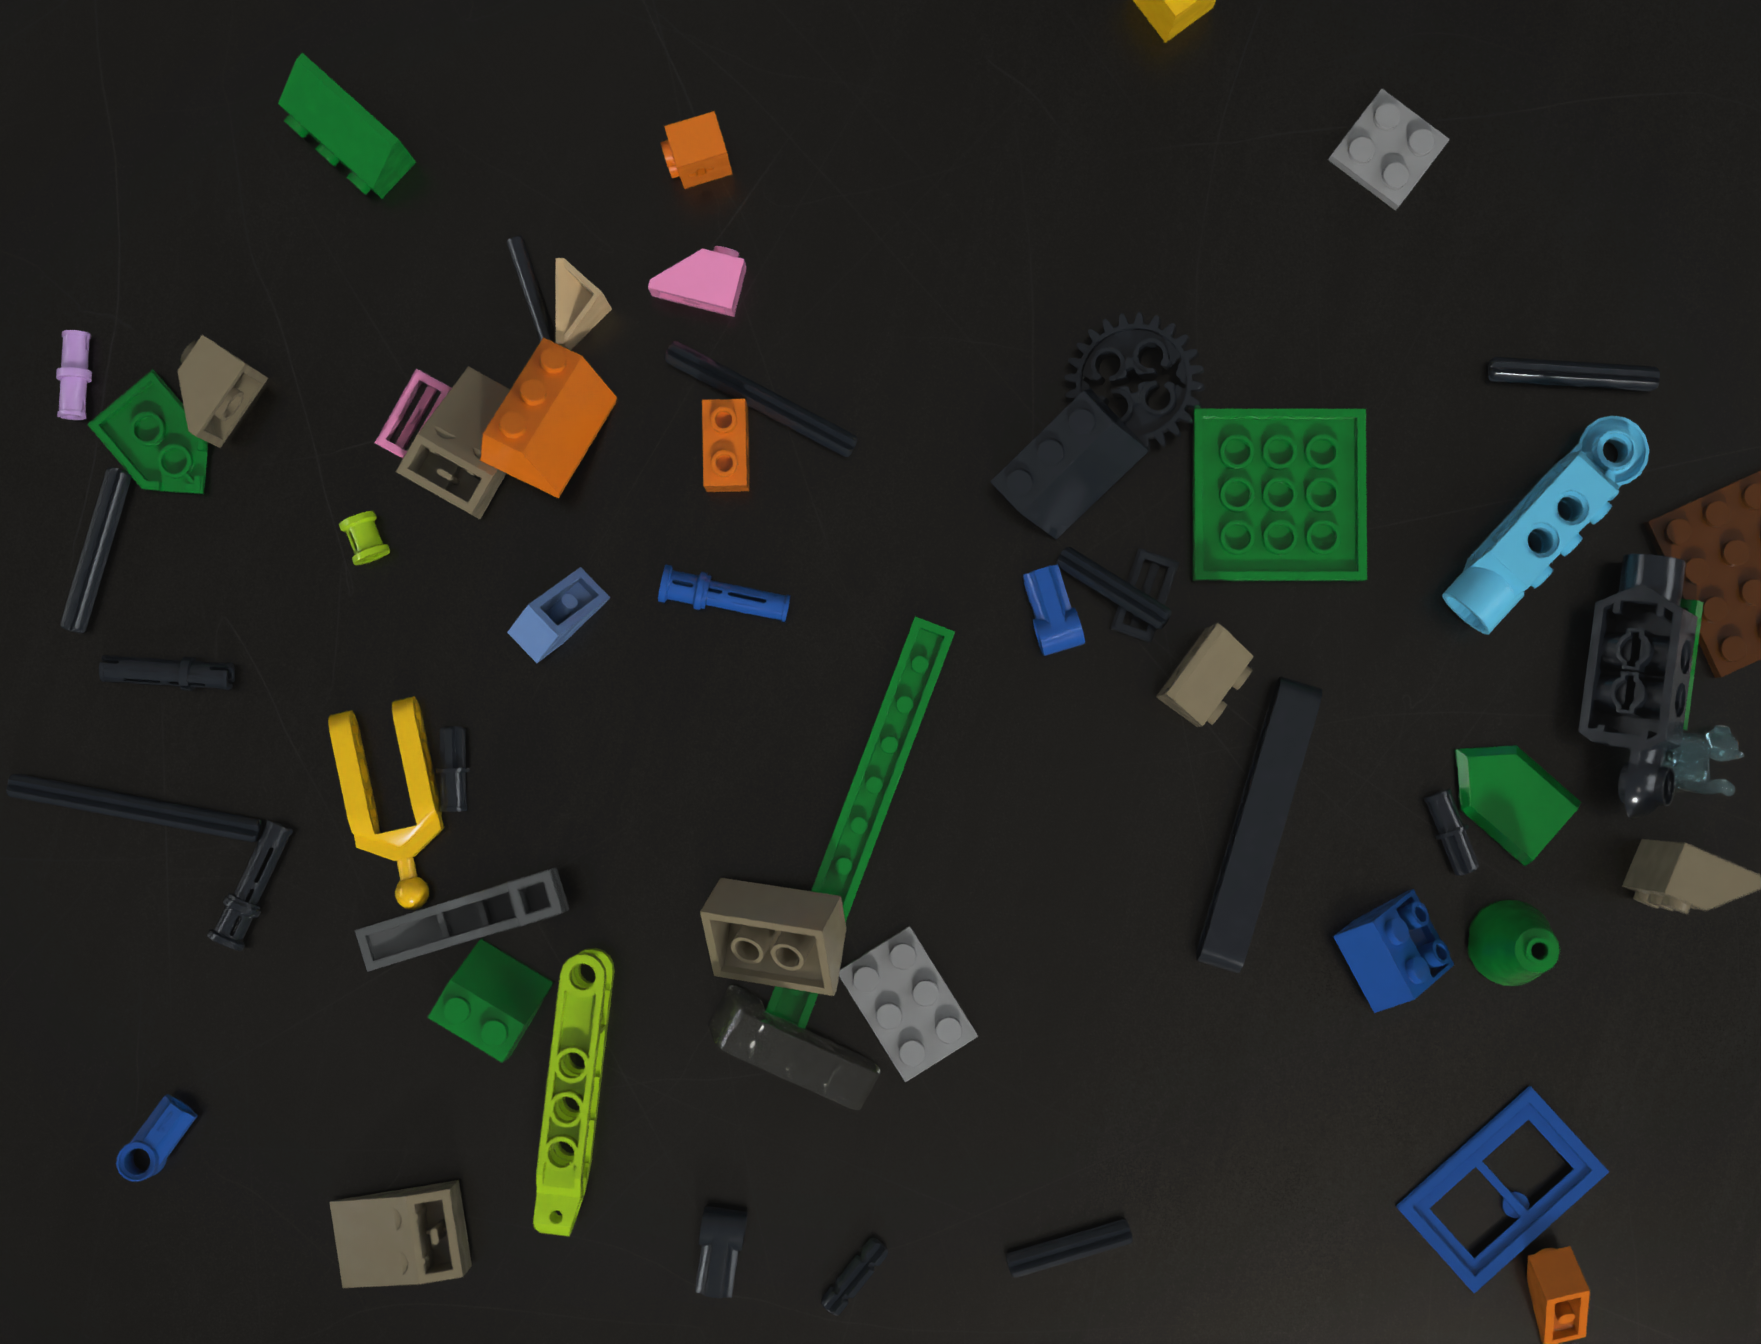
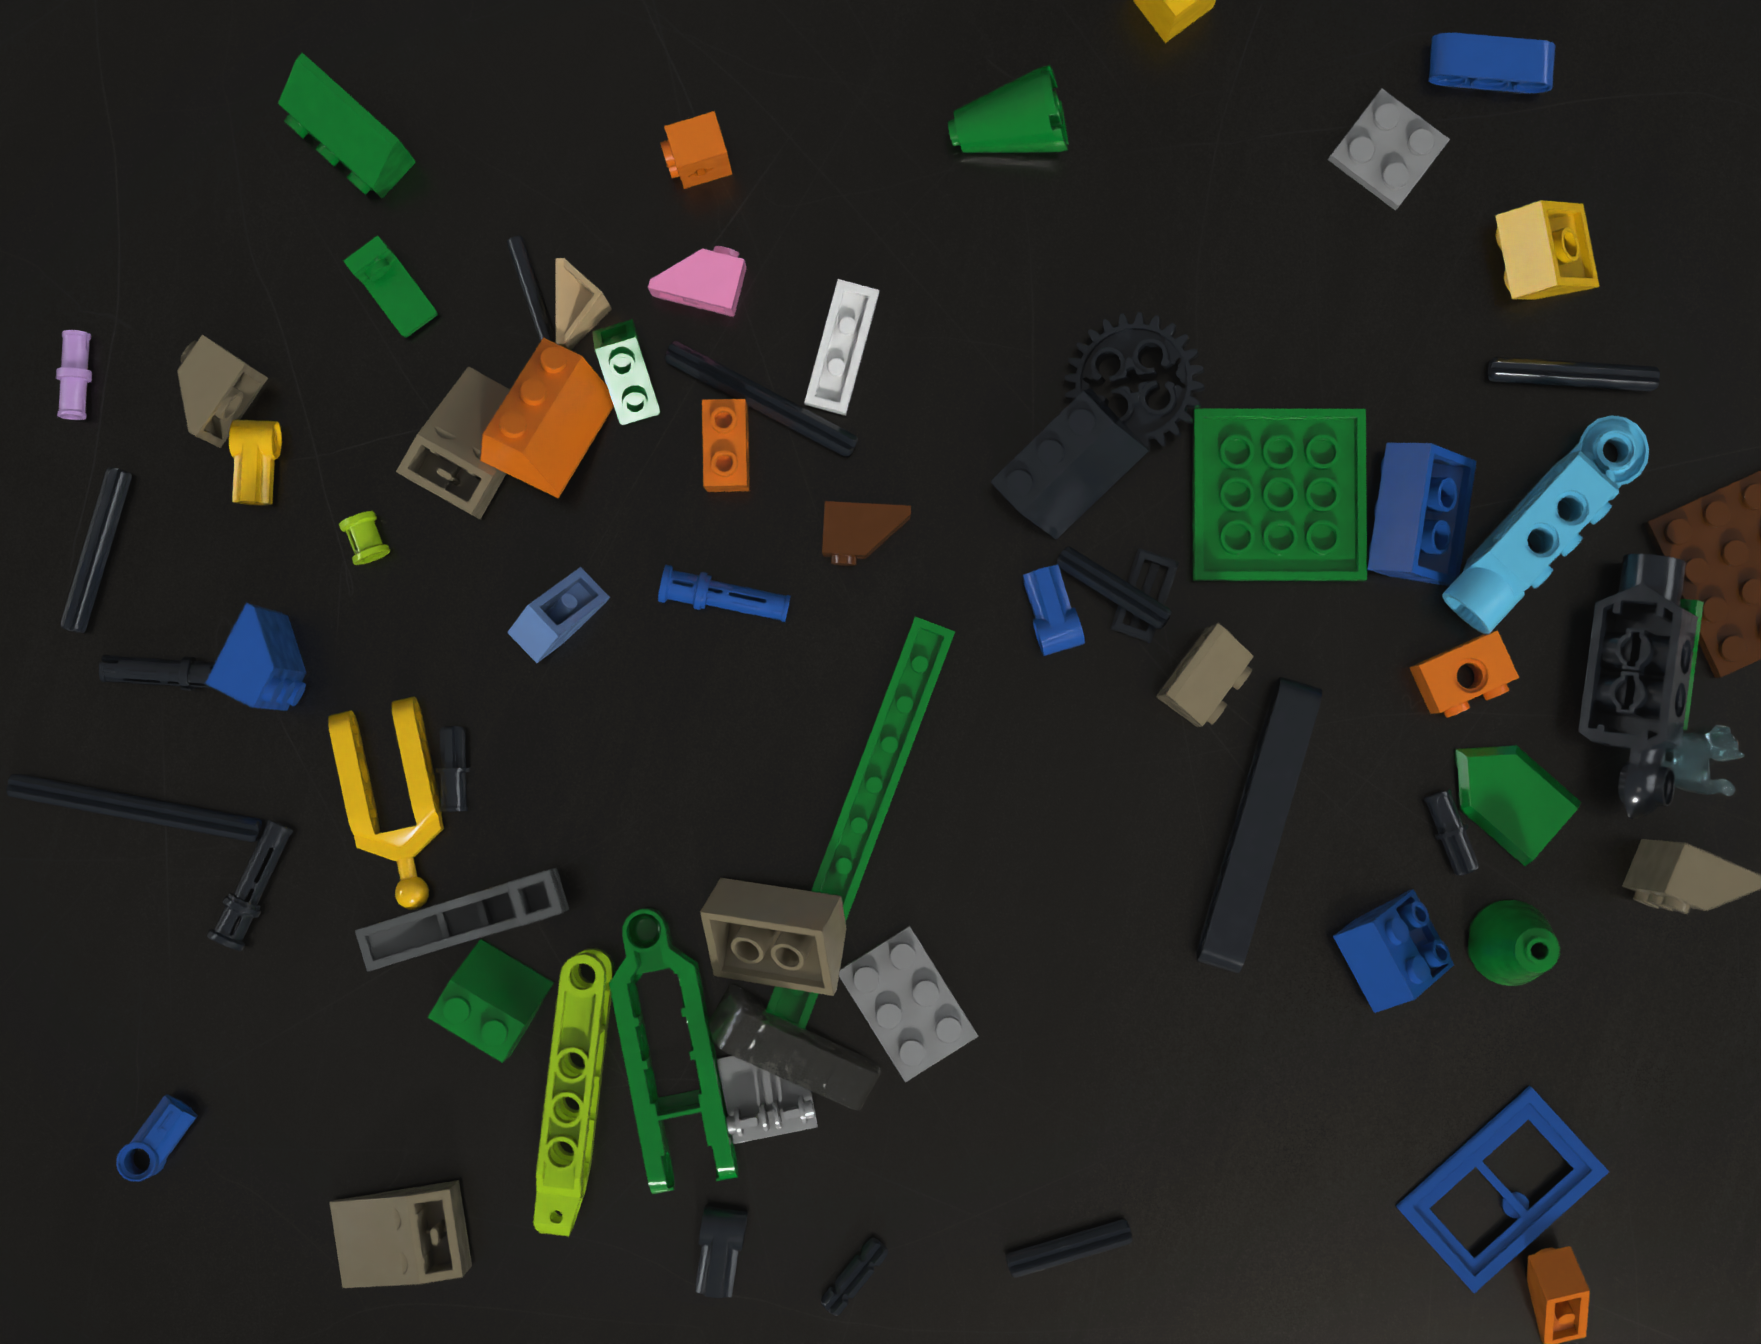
(152, 439): green tile -> none
(254, 450): none -> yellow piece
(260, 661): none -> blue slope
(391, 286): none -> green bracket
(401, 407): bright pink tile -> none
(625, 372): none -> bracket
(647, 950): none -> green piece
(762, 1103): none -> light grey hinge
(841, 347): none -> white plate
(859, 529): none -> reddish brown slope
(1013, 118): none -> green cone
(1421, 513): none -> blue slope
(1491, 670): none -> orange brick
(1492, 62): none -> blue beam
(1546, 250): none -> yellow slope

